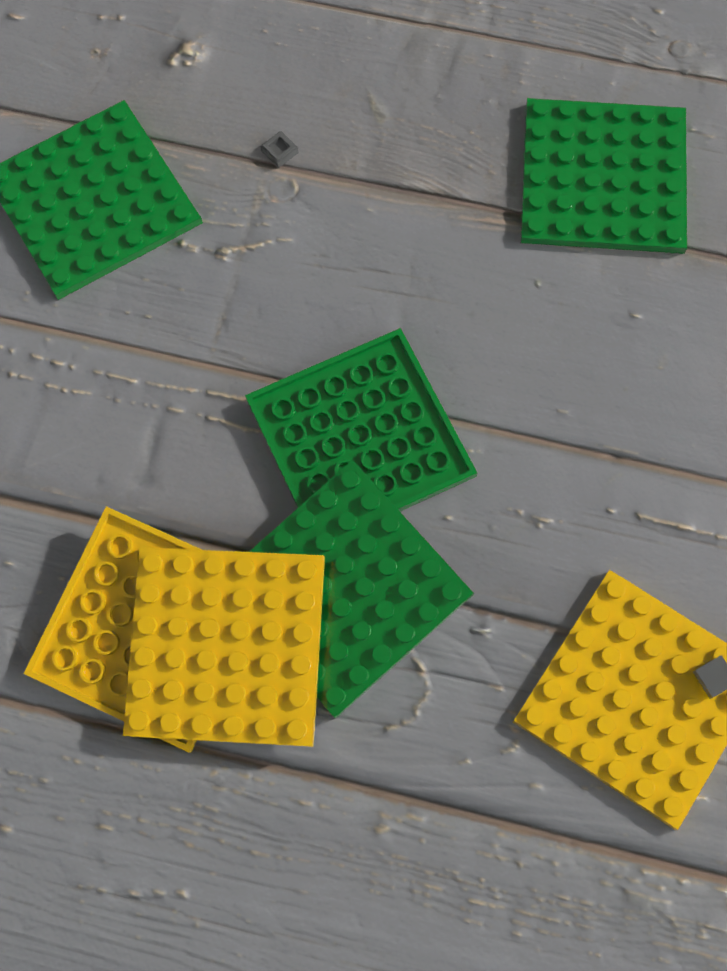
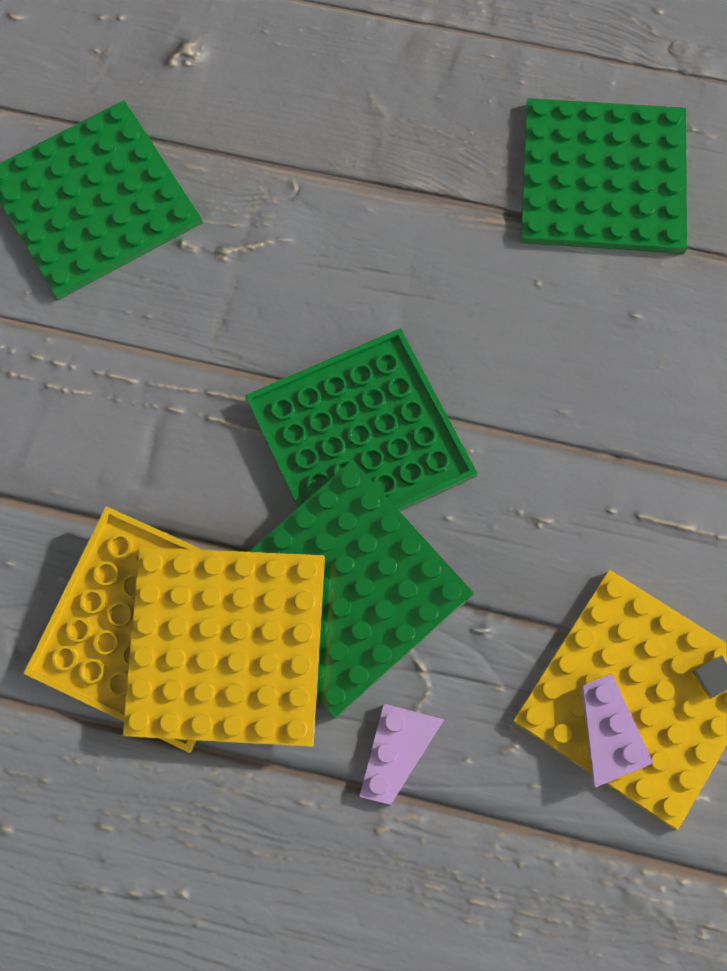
(279, 149): dark grey tile -> none
(395, 751): none -> lavender wing
(612, 733): none -> lavender wing

